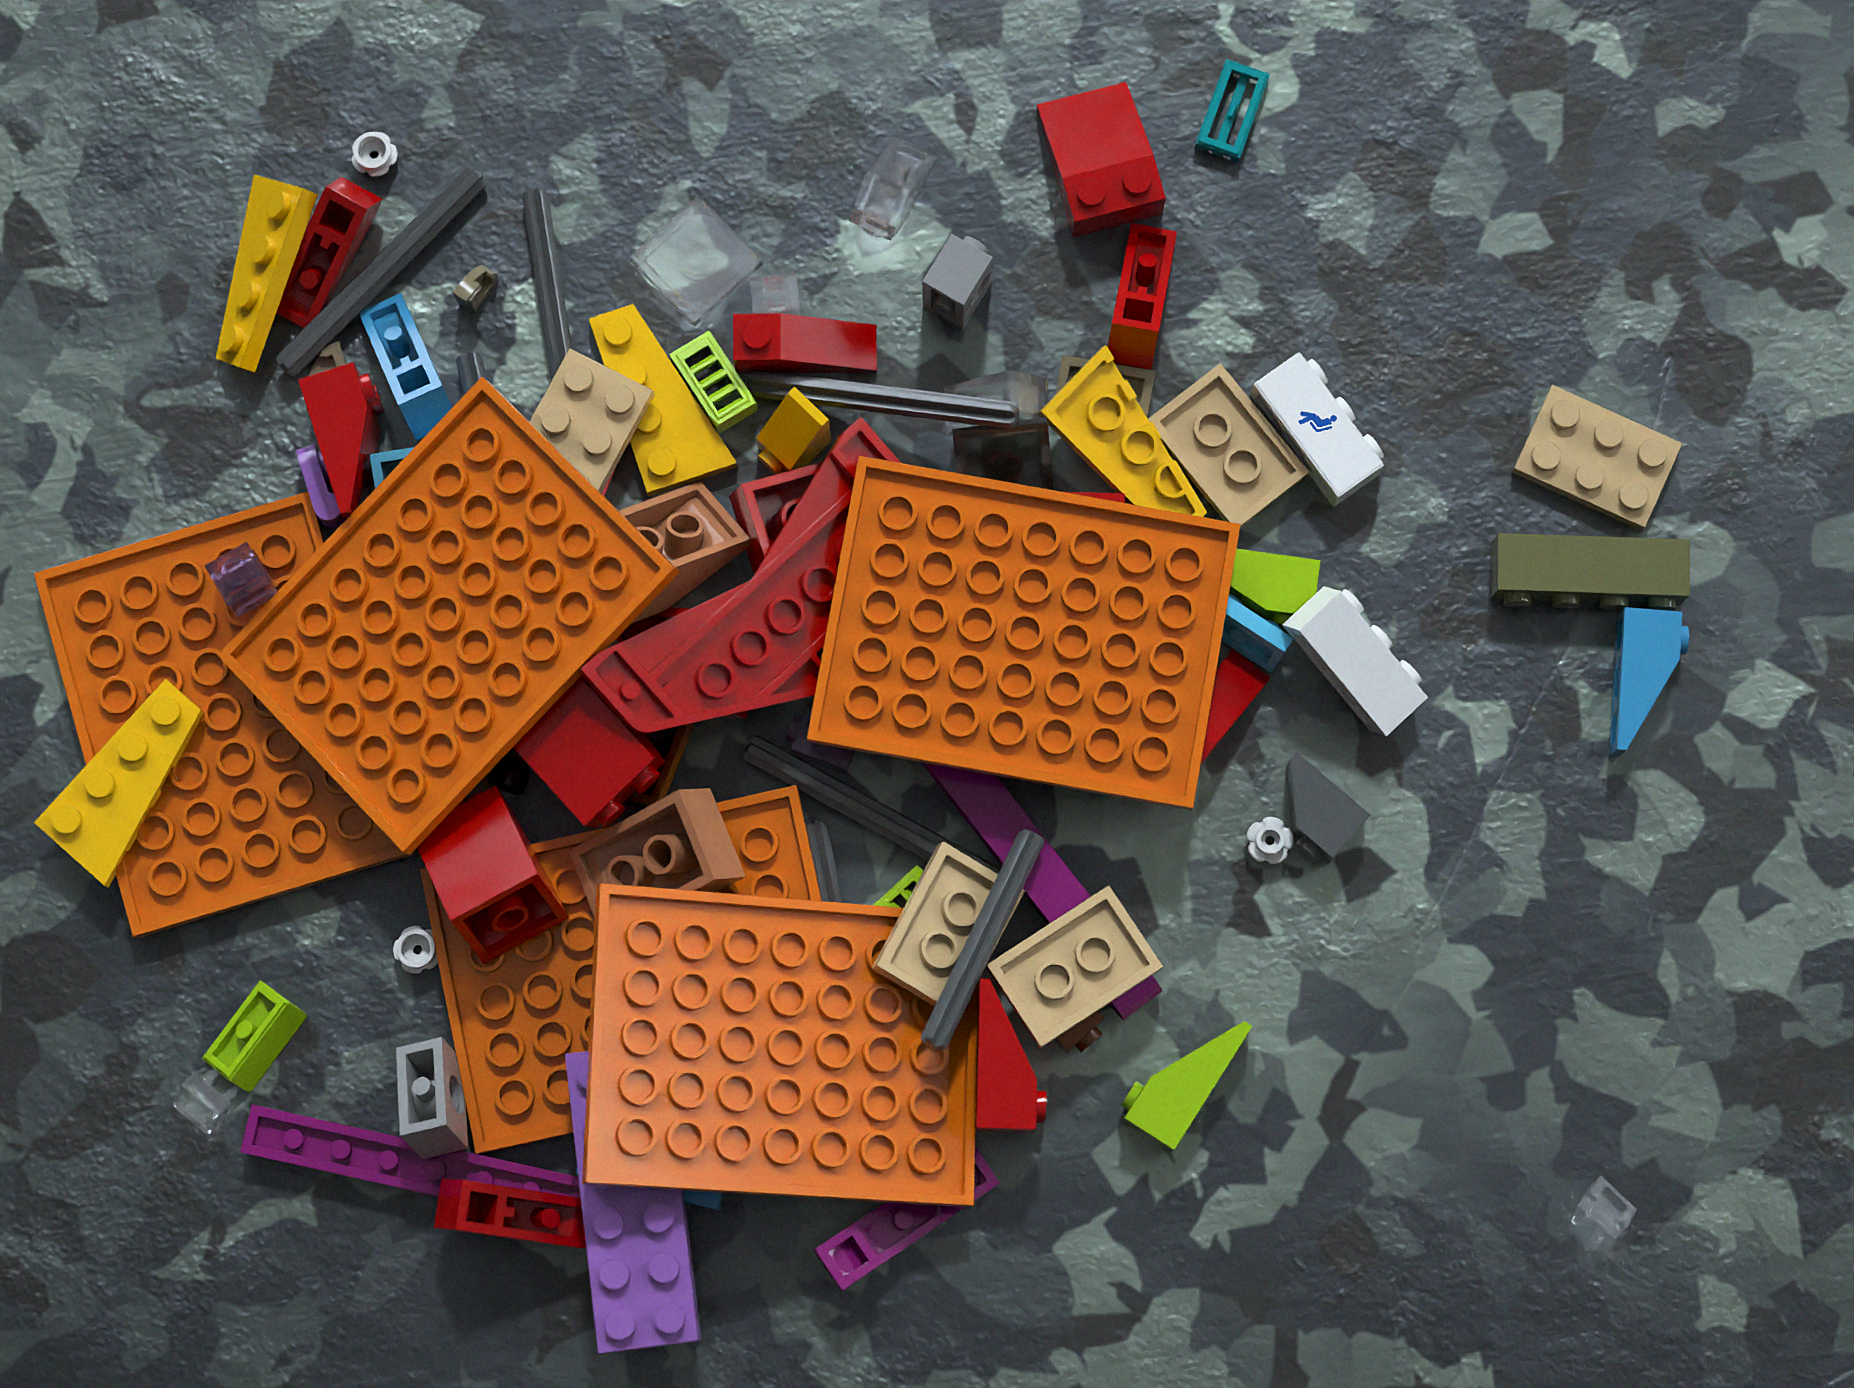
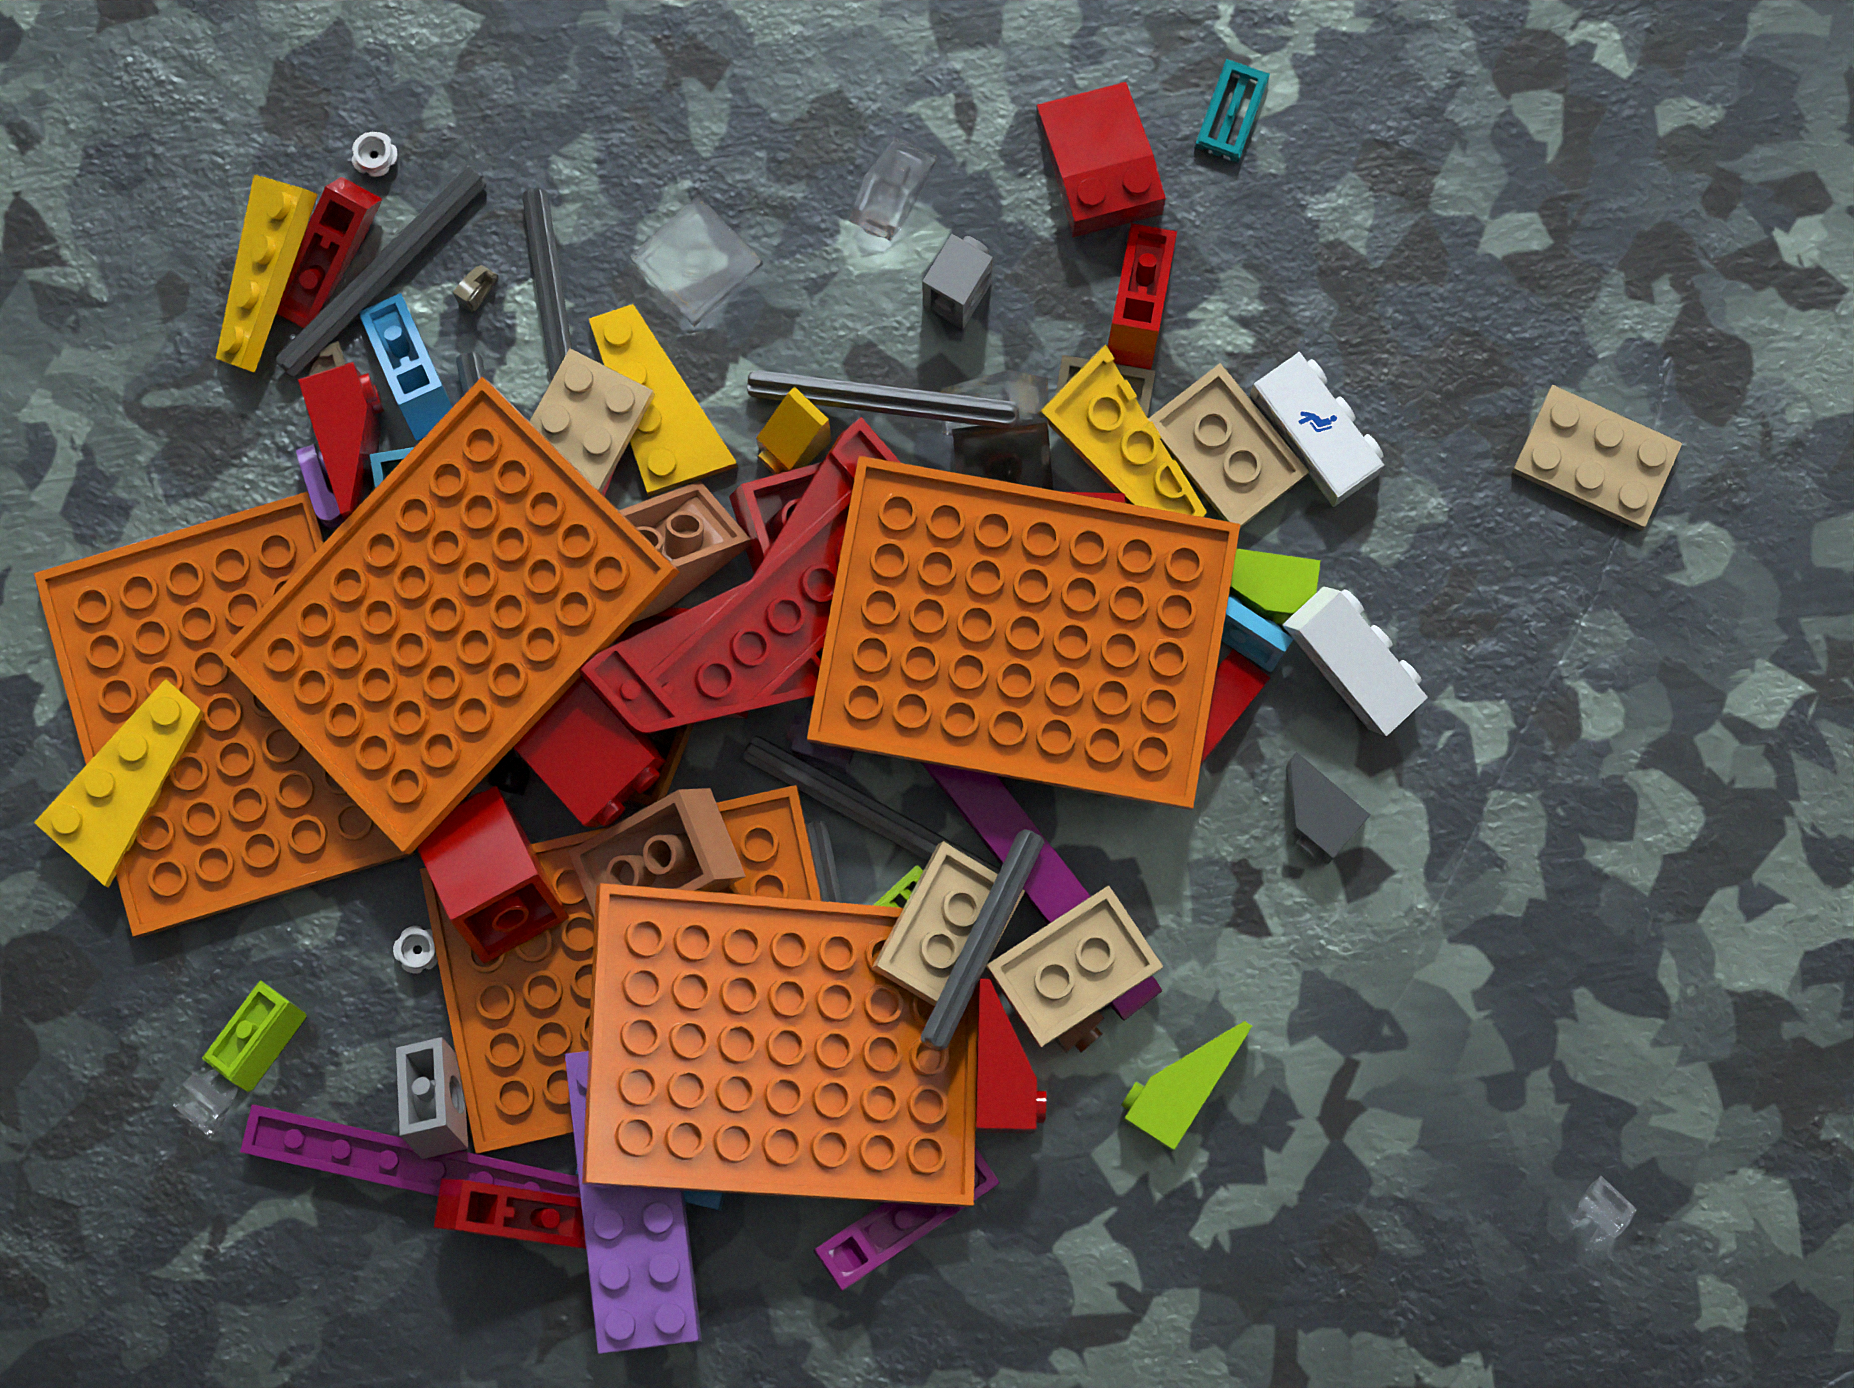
(242, 579): clear purple brick -> none
(733, 412): lime slope -> none
(775, 294): clear tile -> none
(802, 344): red slope -> none
(1270, 853): white plate -> none
(1590, 570): olive brick -> none
(1644, 658): dark azure slope -> none

